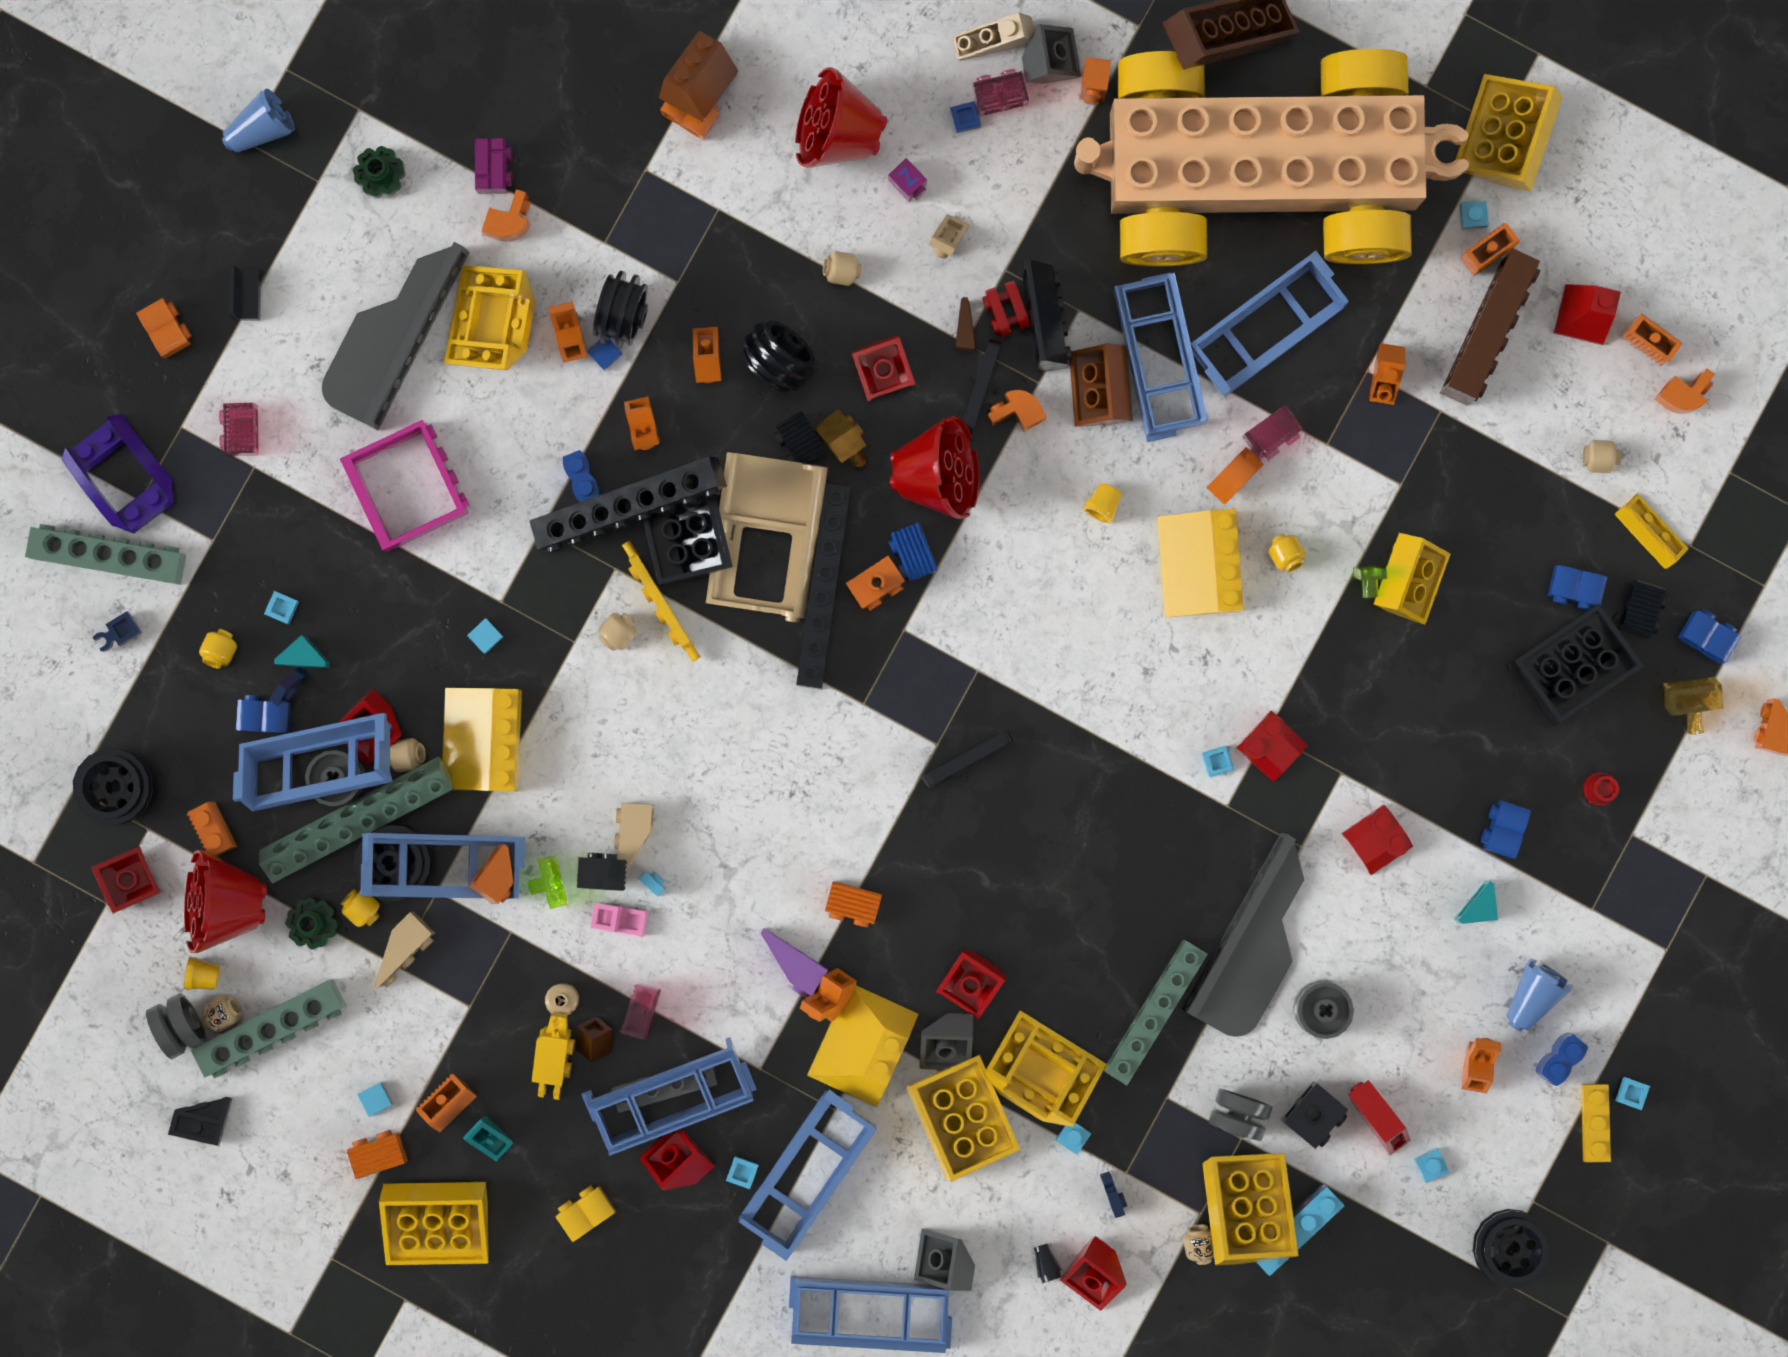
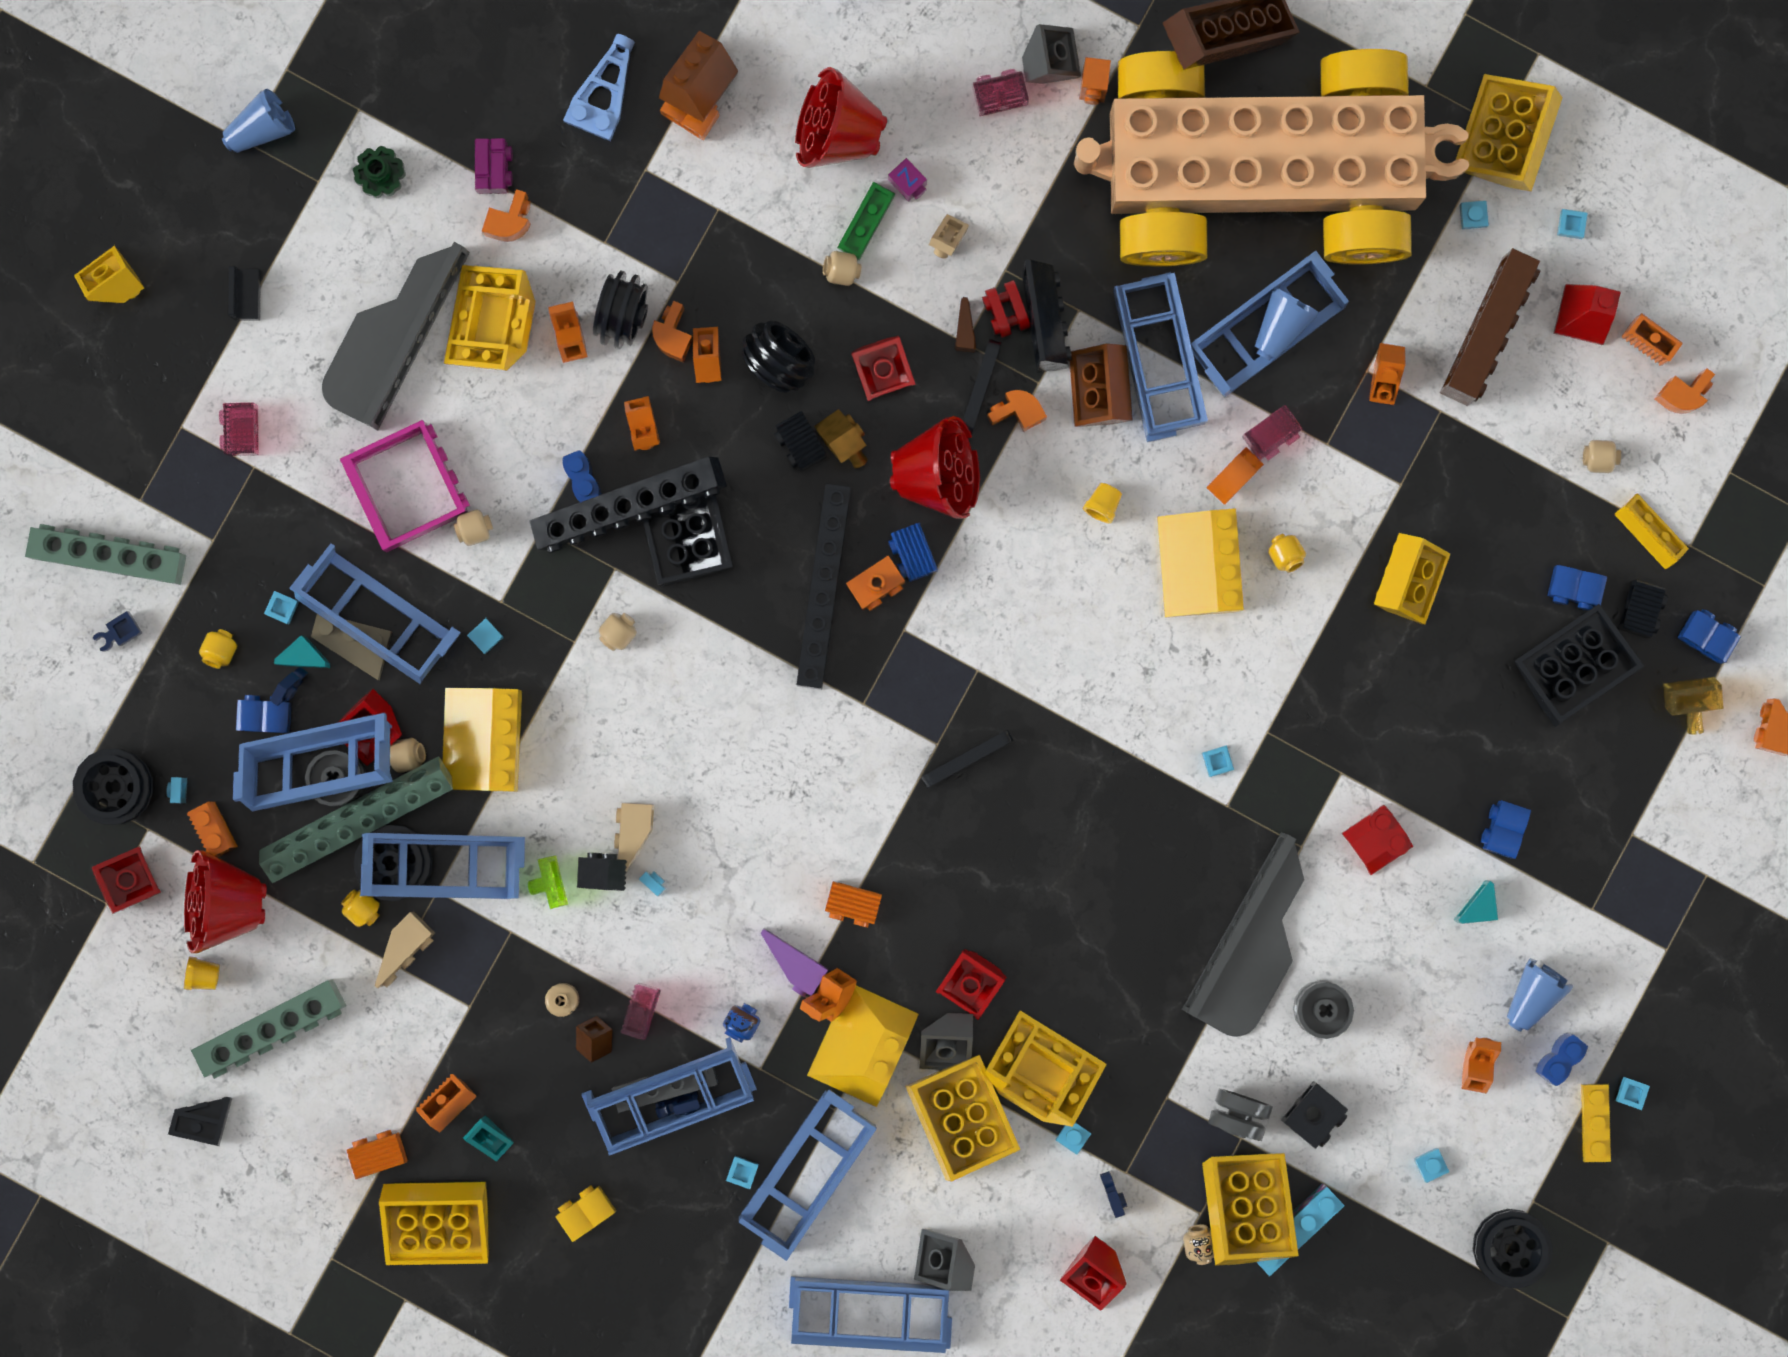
(98, 447): dark purple wedge -> none
(109, 279): none -> yellow slope
(163, 327): orange brick -> none
(175, 1026): dark grey wheel -> none
(177, 790): none -> medium azure plate
(221, 1014): tan head -> none
(311, 574): none -> medium blue piece
(324, 927): dark green plant -> none
(351, 649): none -> dark tan wing
(375, 1099): medium azure tile -> none
(473, 527): none -> tan head
(495, 876): orange slope -> none
(552, 1054): yellow hinge -> none
(591, 118): none -> light blue plate
(604, 354): blue tile -> none
(619, 919): bright pink slope -> none
(653, 593): yellow plate -> none
(669, 339): none -> orange brick
(676, 1161): red slope -> none
(682, 1104): none -> dark blue plate
(741, 1022): none -> blue head
(774, 498): tan piece -> none
(866, 220): none -> green tile
(965, 117): blue tile -> none
(994, 36): tan slope -> none
(1046, 1264): black cone -> none
(1155, 1012): sand green brick -> none
(1272, 746): red slope -> none
(1282, 323): none -> medium blue cone
(1370, 577): clear neon green tile -> none
(1379, 1116): red slope -> none
(1489, 249): orange brick -> none
(1572, 224): none -> medium azure plate
(1600, 789): red piece -> none

